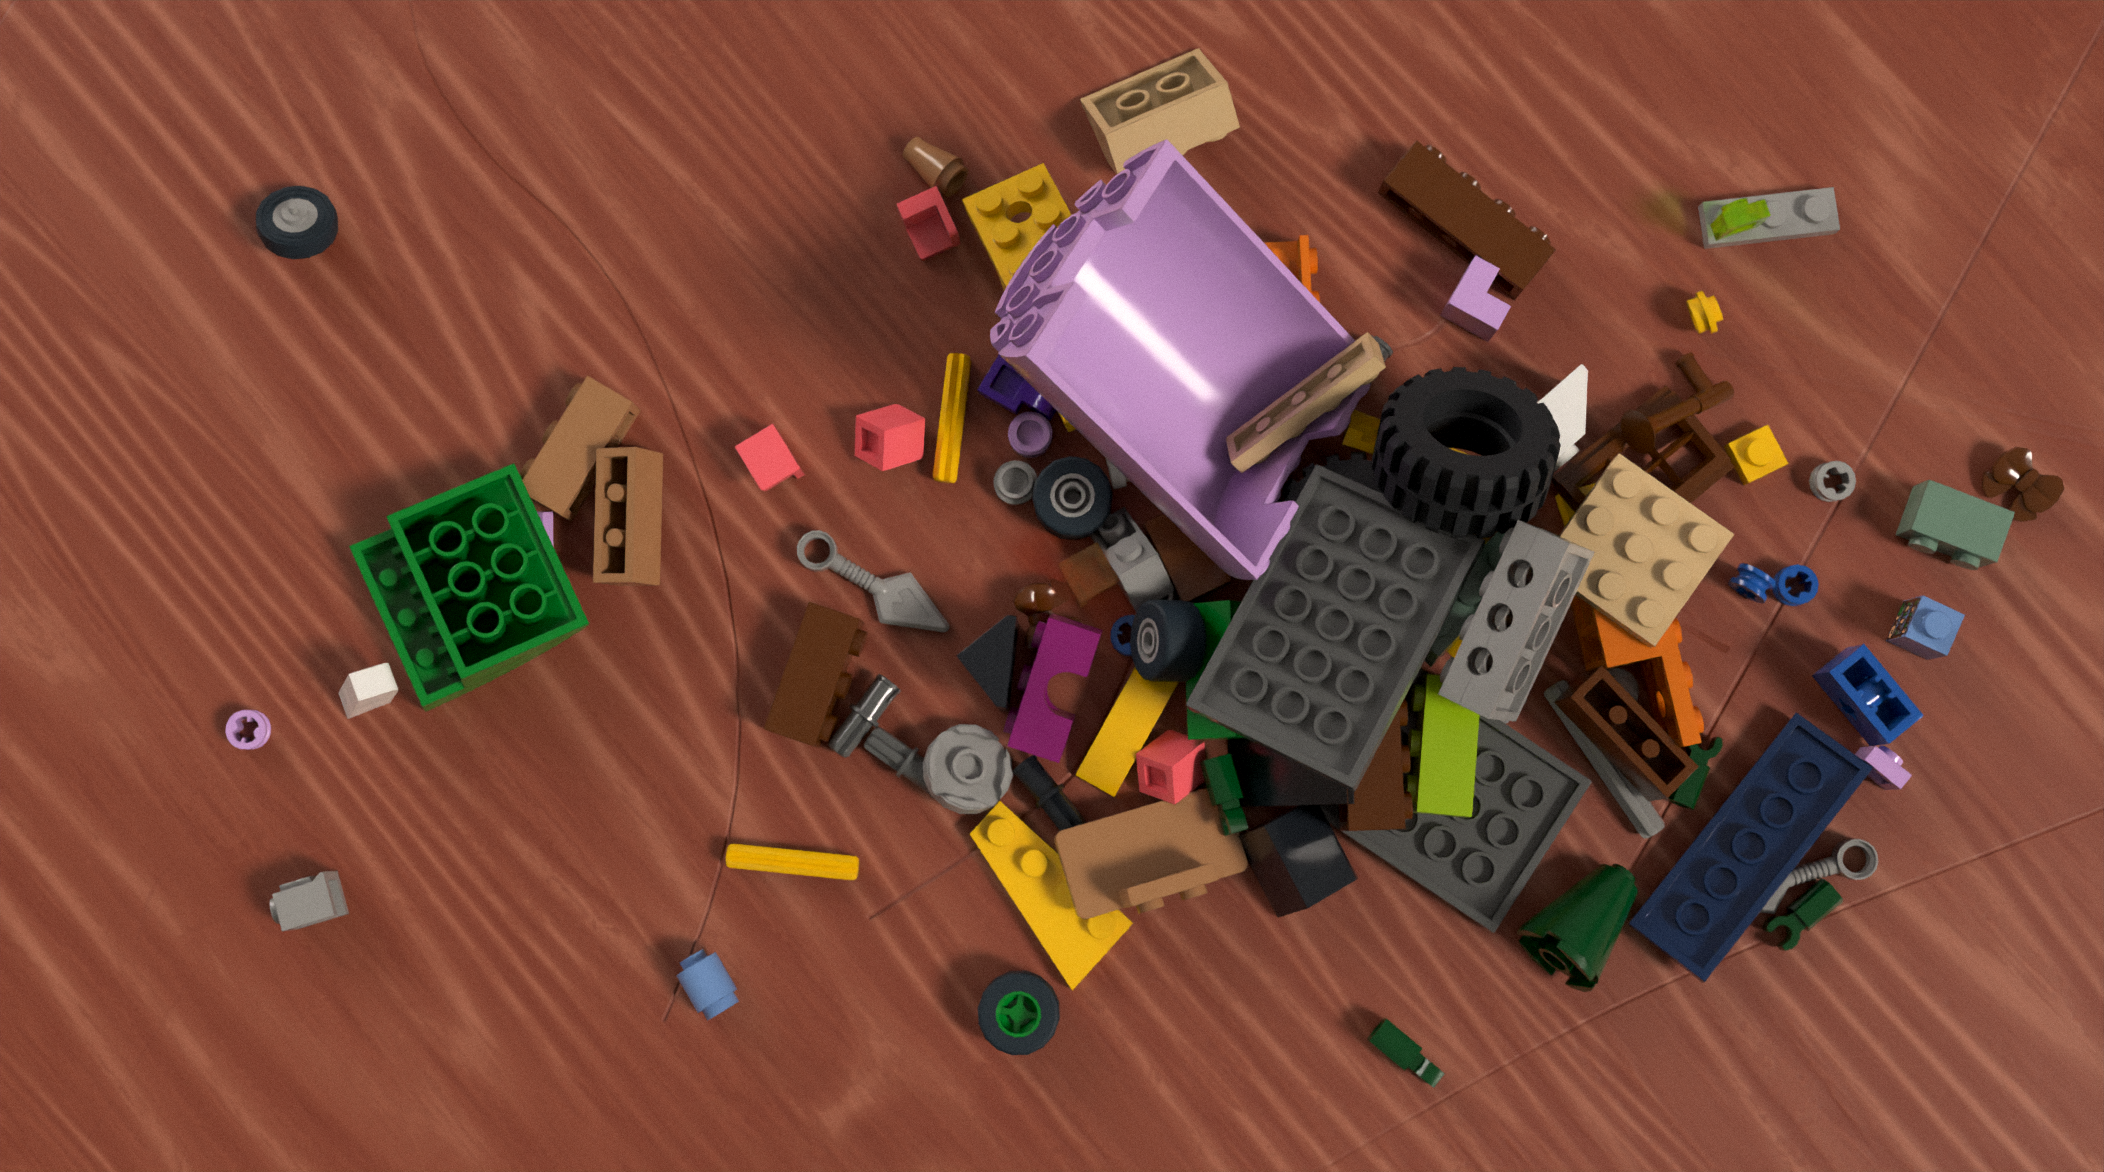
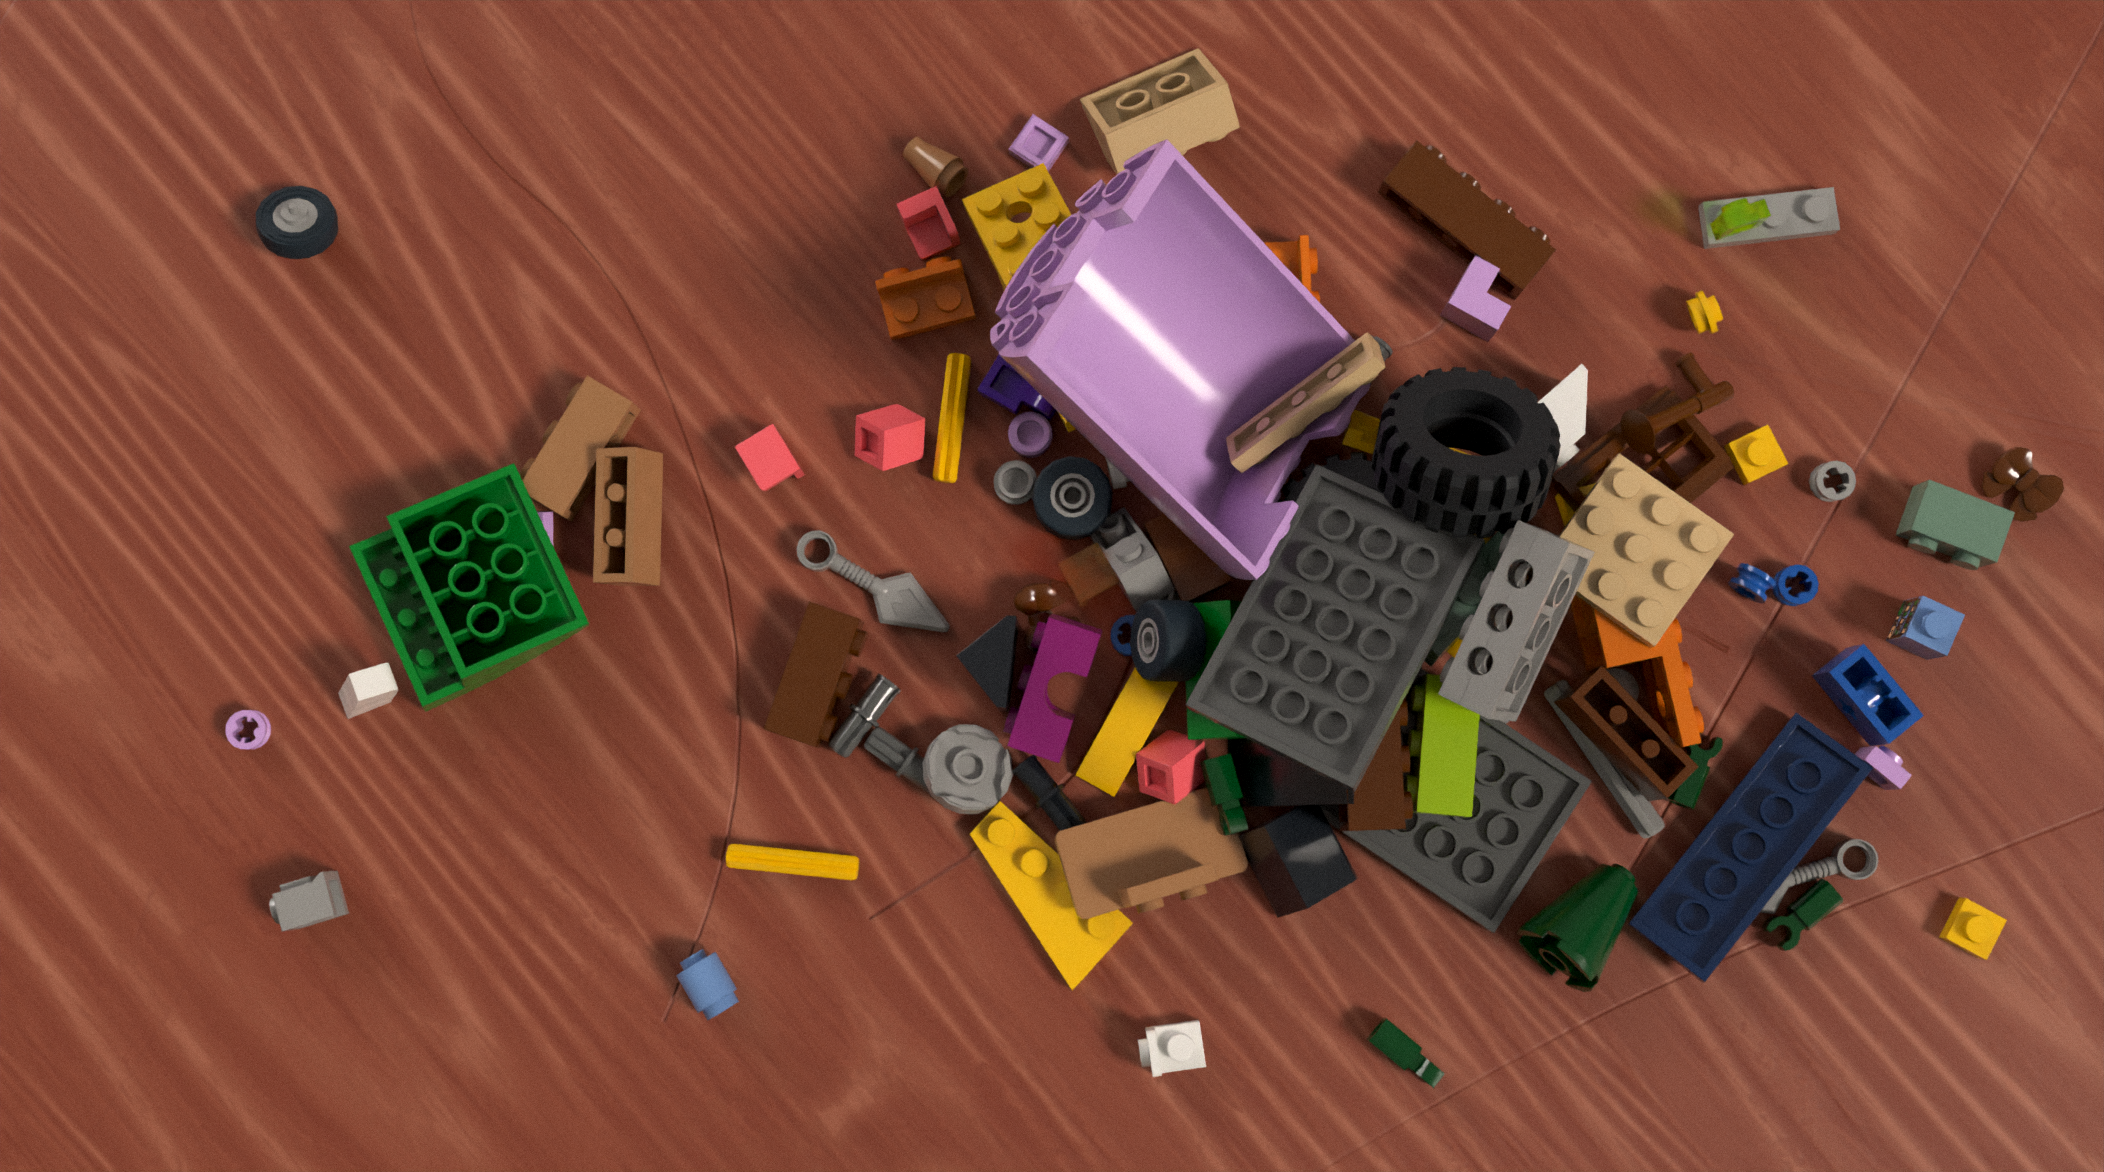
(925, 297): none -> orange bracket
(1018, 1028): black wheel -> none
(1038, 143): none -> lavender tile
(1172, 1047): none -> white bracket
(1972, 928): none -> yellow plate

